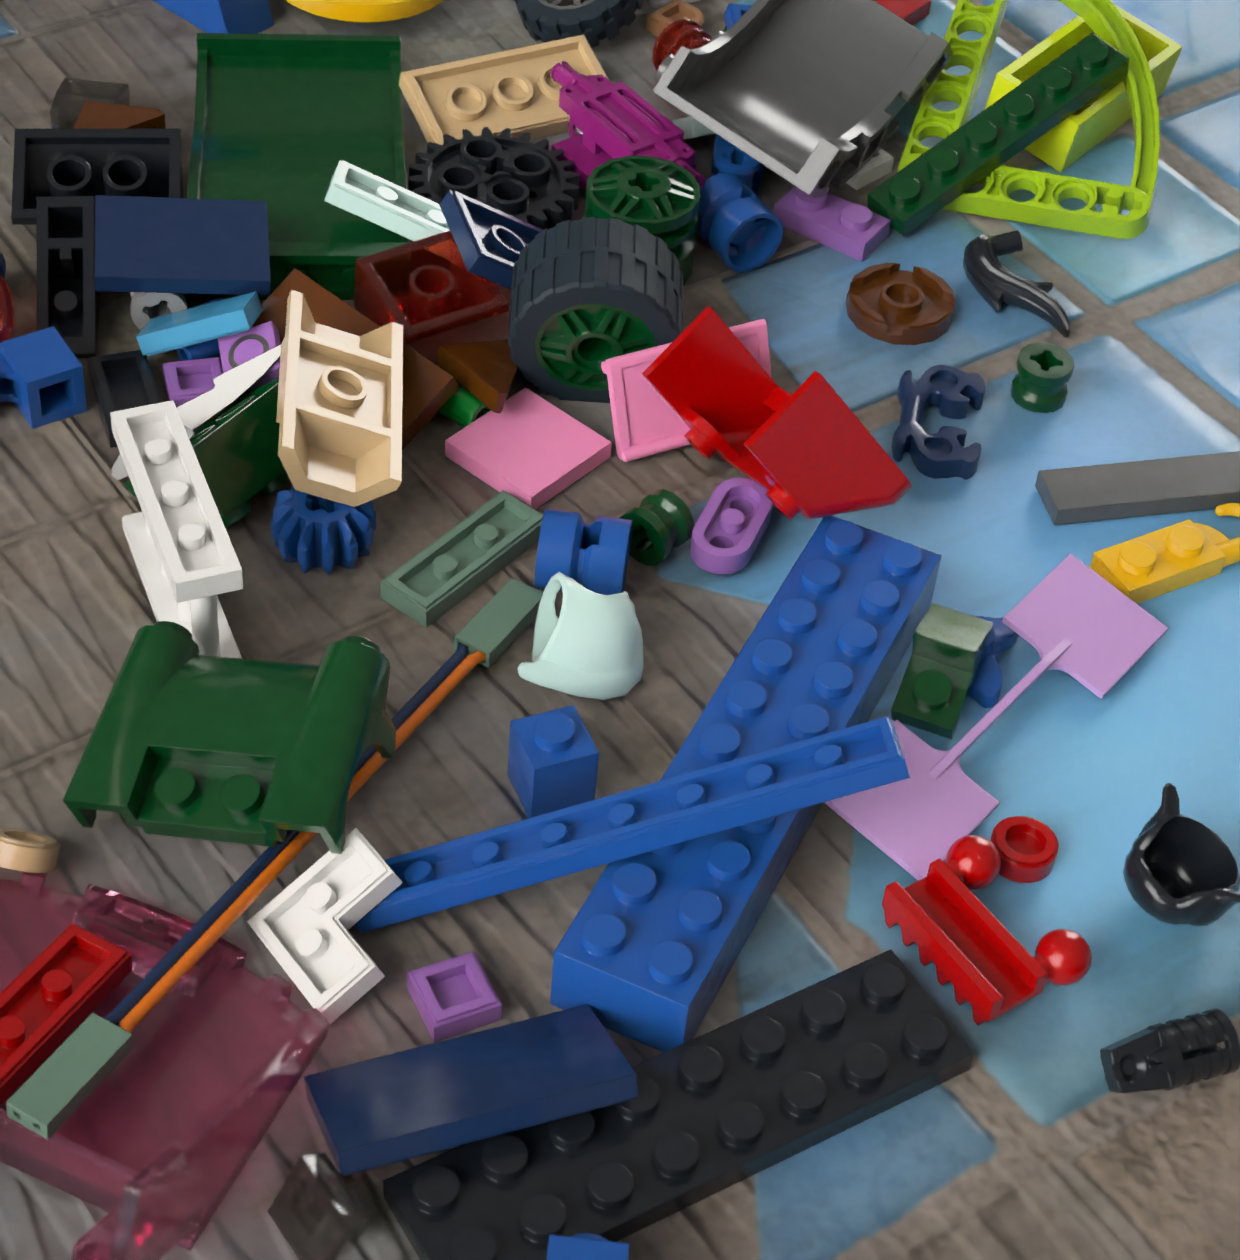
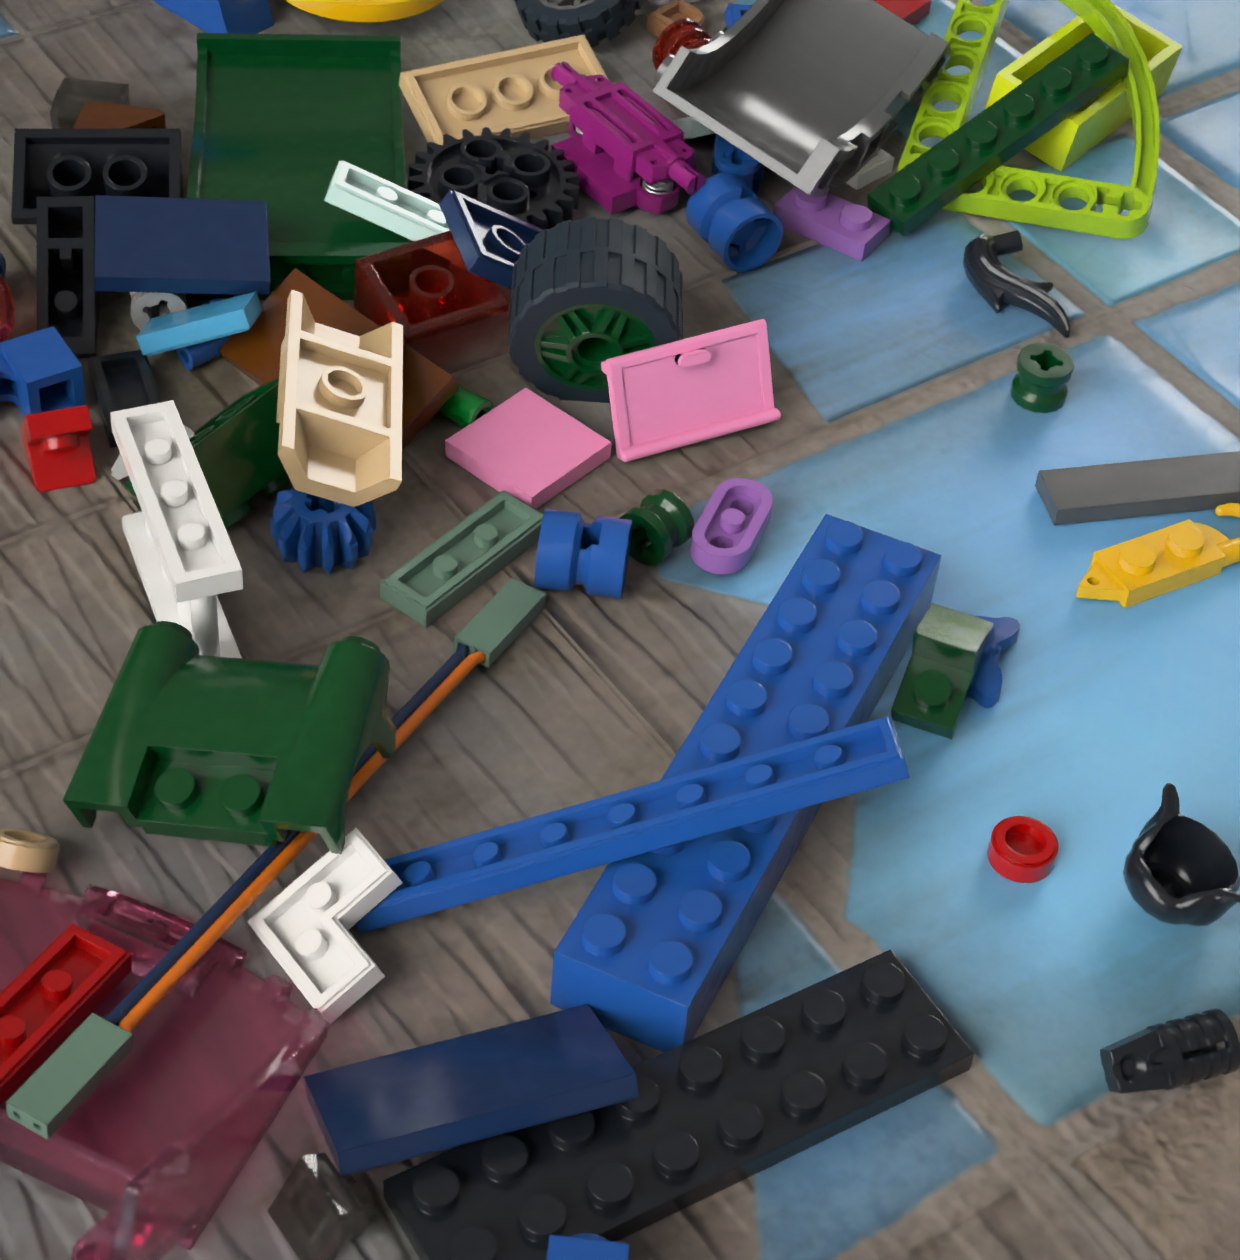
(59, 448): none -> red slope
(190, 378): medium lavender tile -> none
(227, 389): white sticker -> none
(249, 344): medium lavender tile -> none
(454, 996): medium lavender tile -> none
(481, 369): reddish brown tile -> none
(552, 761): blue brick -> none
(590, 647): light aqua piece -> none
(651, 195): dark green wheel -> none
(795, 446): red windscreen -> none
(900, 304): reddish brown tile -> none
(940, 453): dark blue helmet -> none
(970, 942): red gear -> none
(1076, 627): lavender hinge -> none

